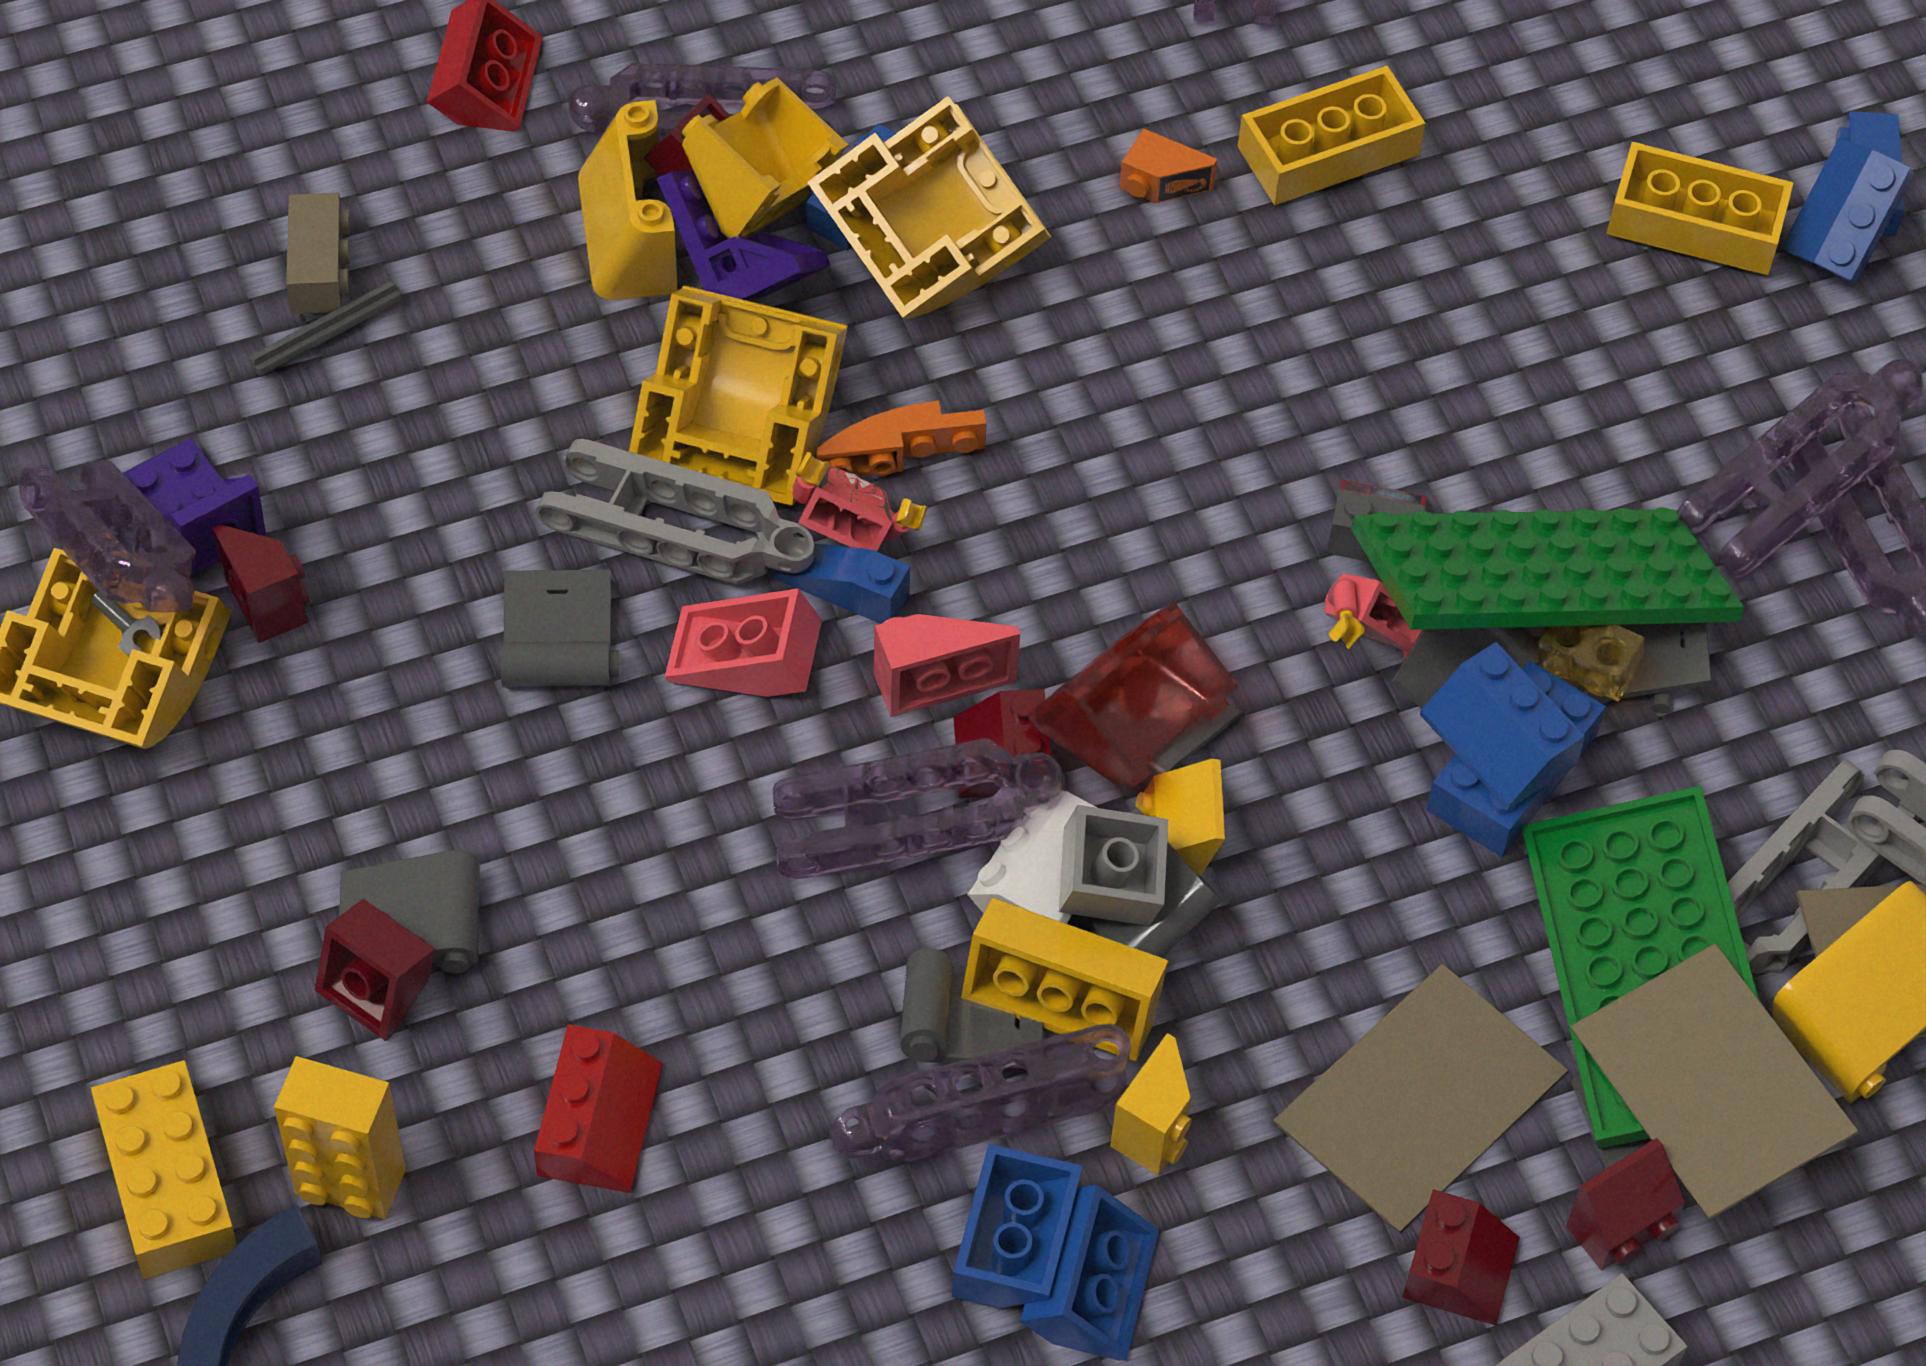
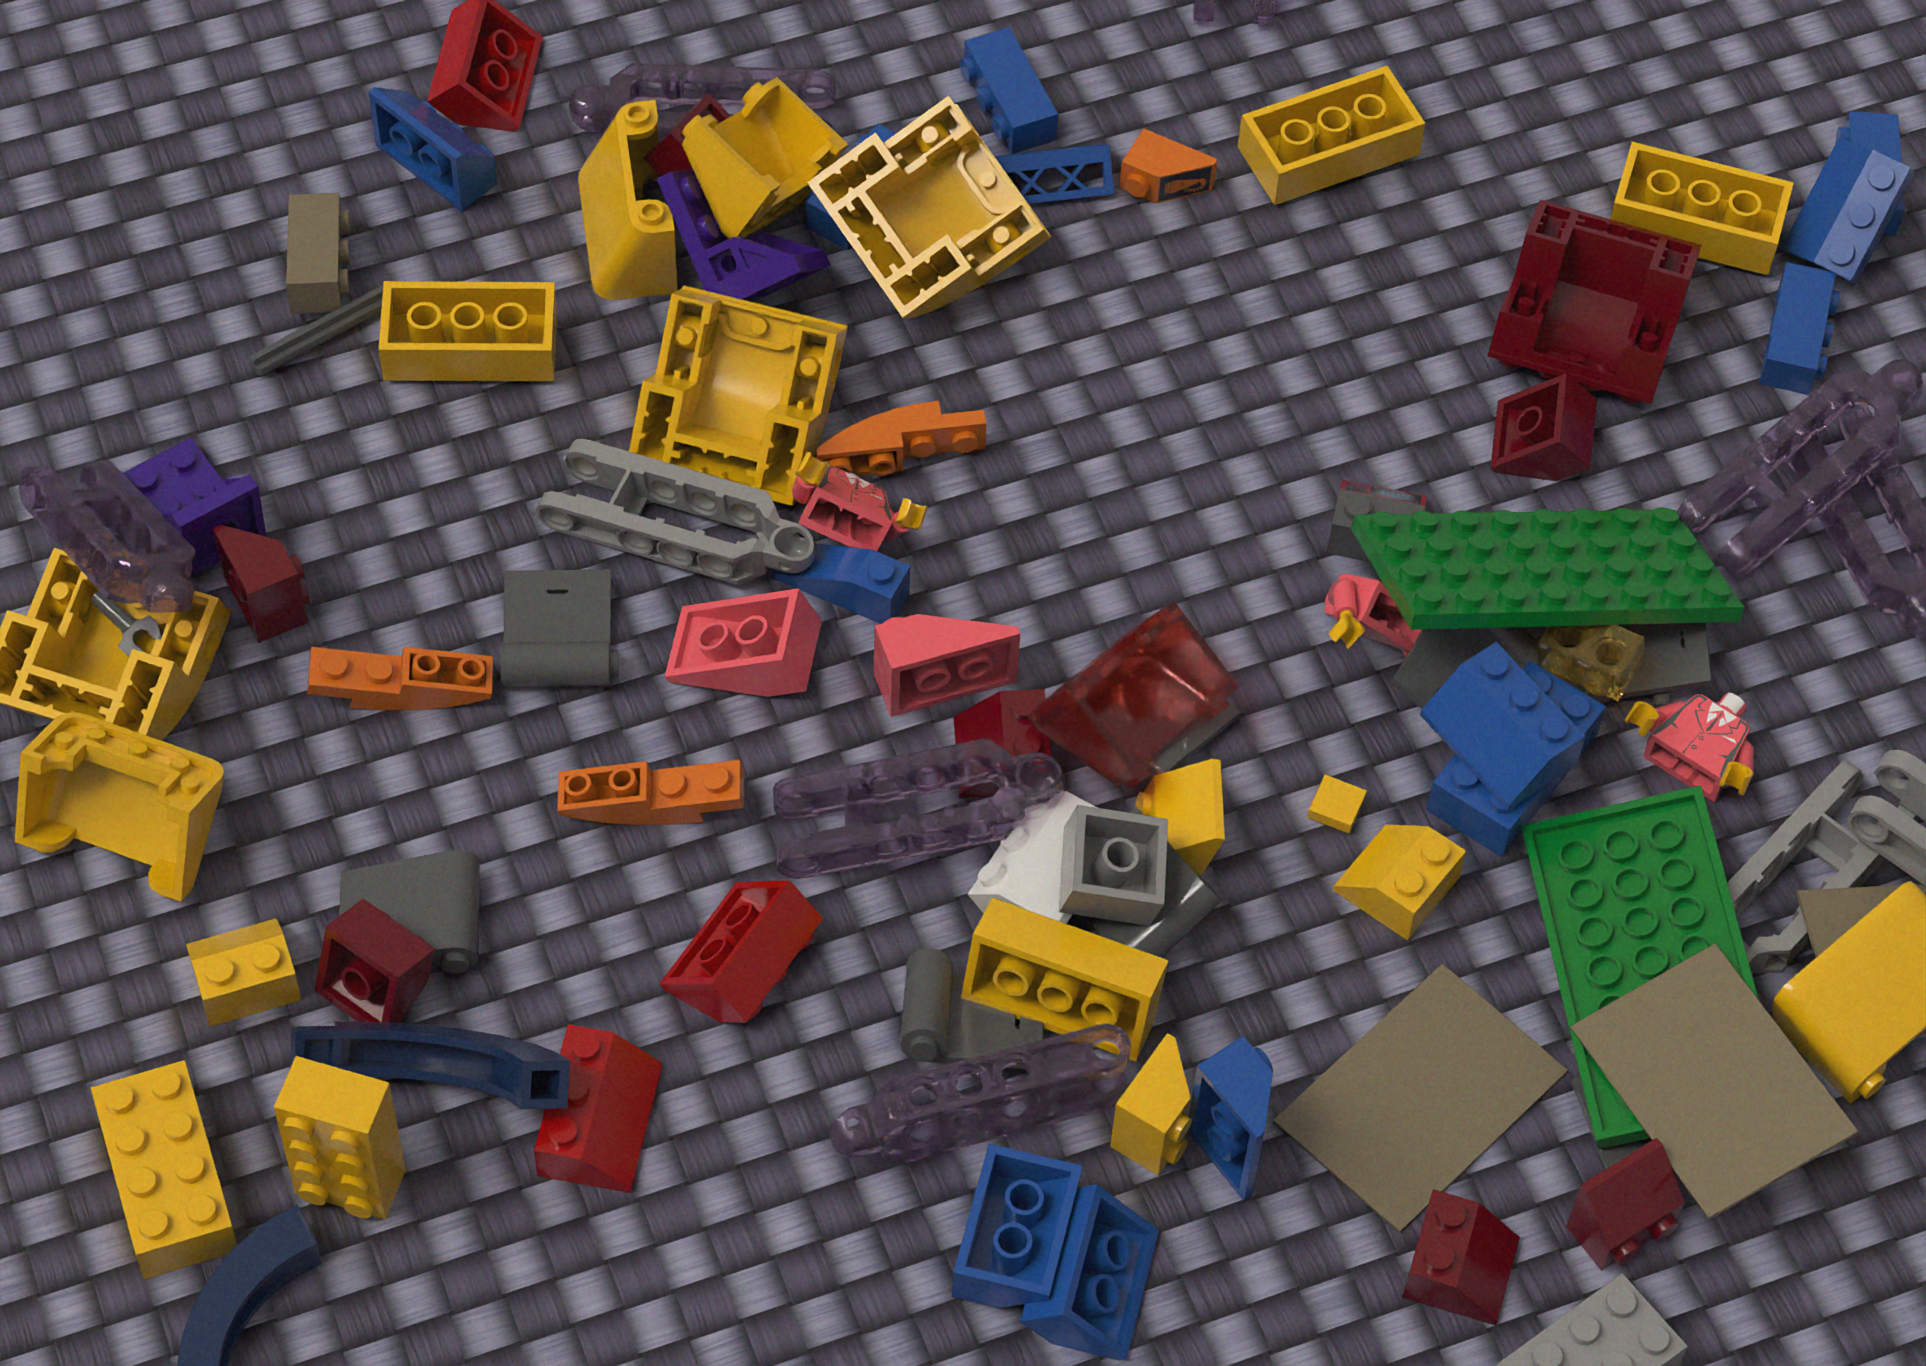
(120, 795): none -> yellow windscreen
(244, 972): none -> yellow slope
(405, 682): none -> orange slope
(431, 147): none -> blue slope
(461, 1057): none -> dark blue arch
(468, 331): none -> yellow brick
(650, 797): none -> orange slope
(743, 950): none -> red slope
(1009, 90): none -> blue brick
(1057, 159): none -> blue fence
(1232, 1110): none -> blue slope
(1337, 804): none -> yellow tile
(1402, 876): none -> yellow slope
(1545, 431): none -> dark red slope
(1594, 301): none -> dark red slope
(1699, 742): none -> coral torso
(1799, 329): none -> blue brick

